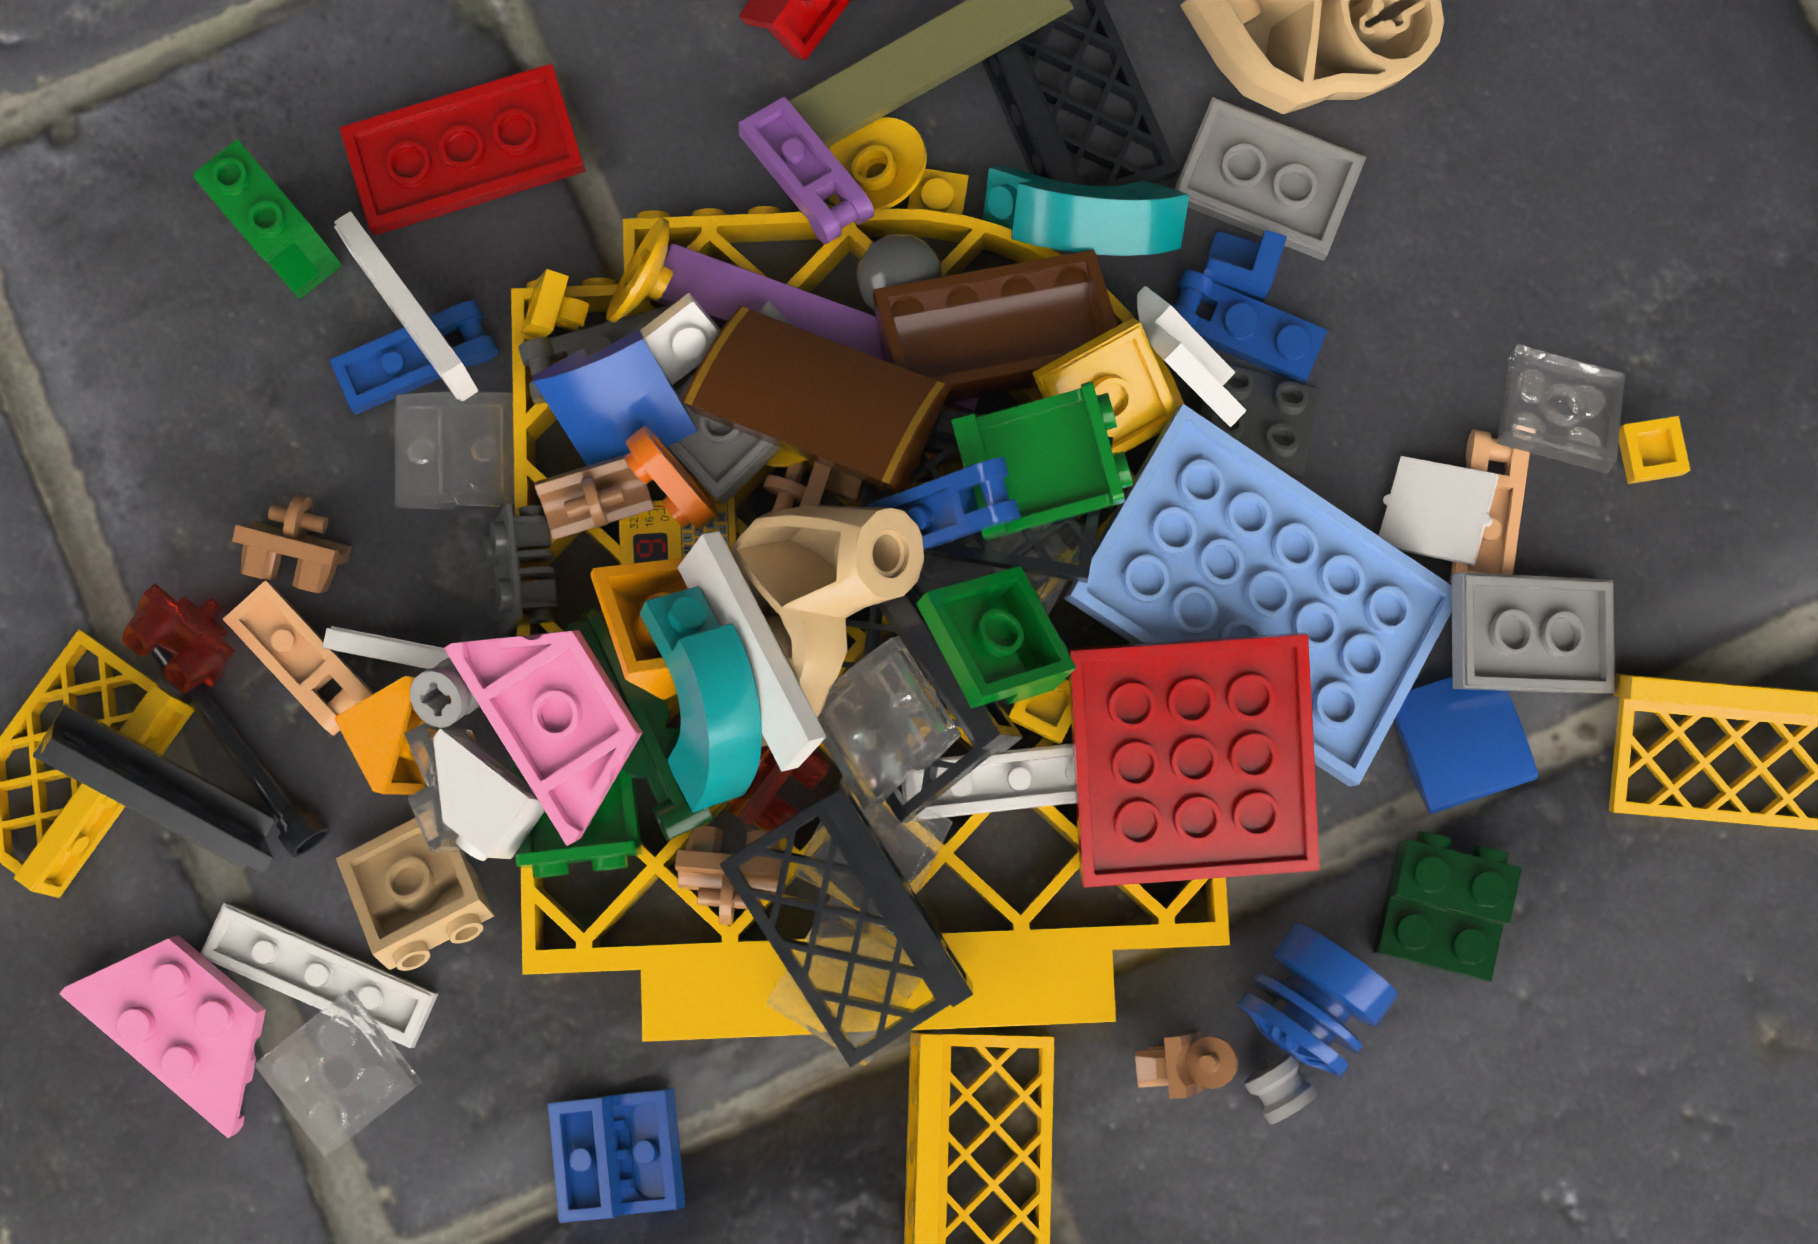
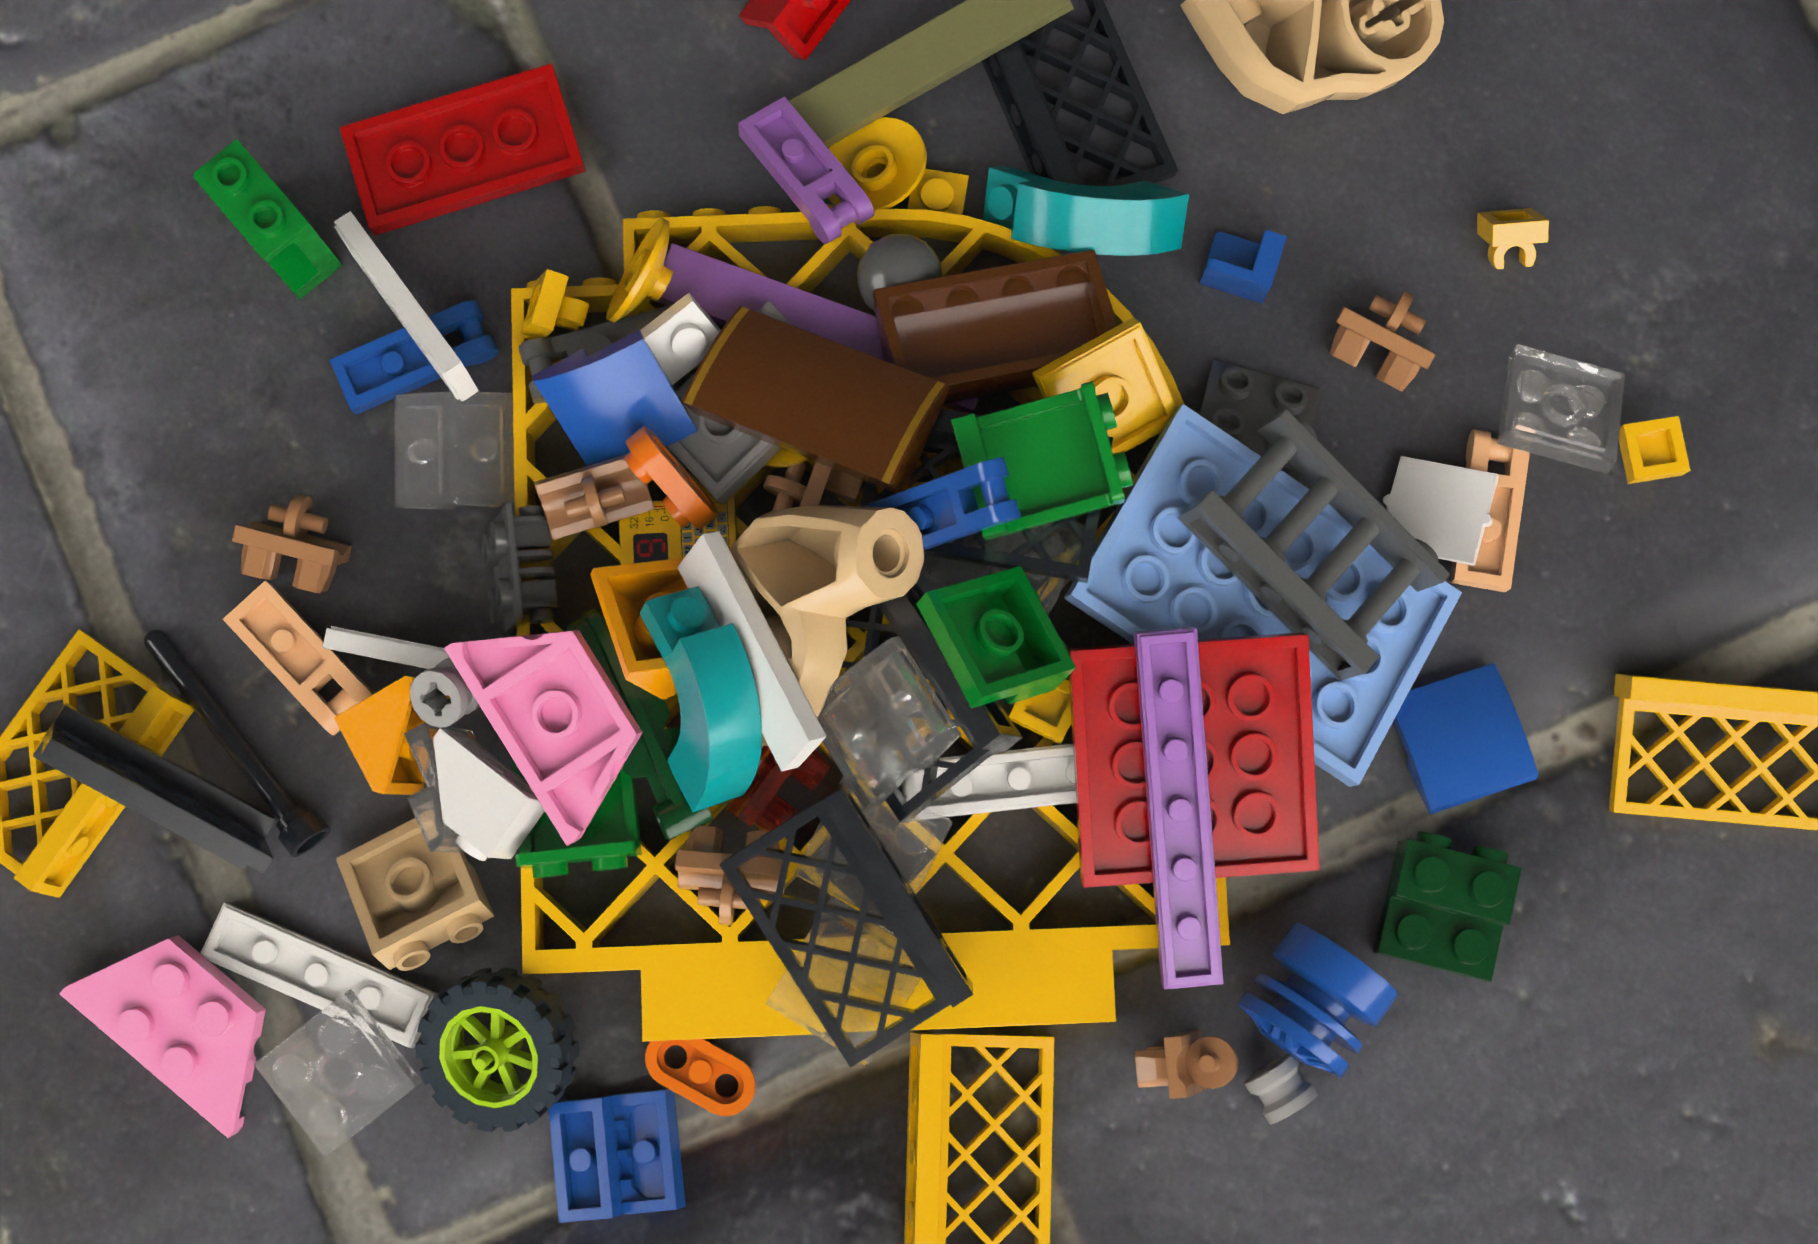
(185, 633): clear red hips -> none
(466, 1084): none -> black wheel
(700, 1074): none -> orange plate
(1178, 807): none -> medium lavender tile
(1188, 354): white slope -> none
(1250, 328): blue plate -> none
(1261, 560): none -> dark grey fence
(1269, 178): light grey tile -> none
(1404, 355): none -> medium nougat hips
(1509, 229): none -> yellow tile
(1532, 633): light grey tile -> none

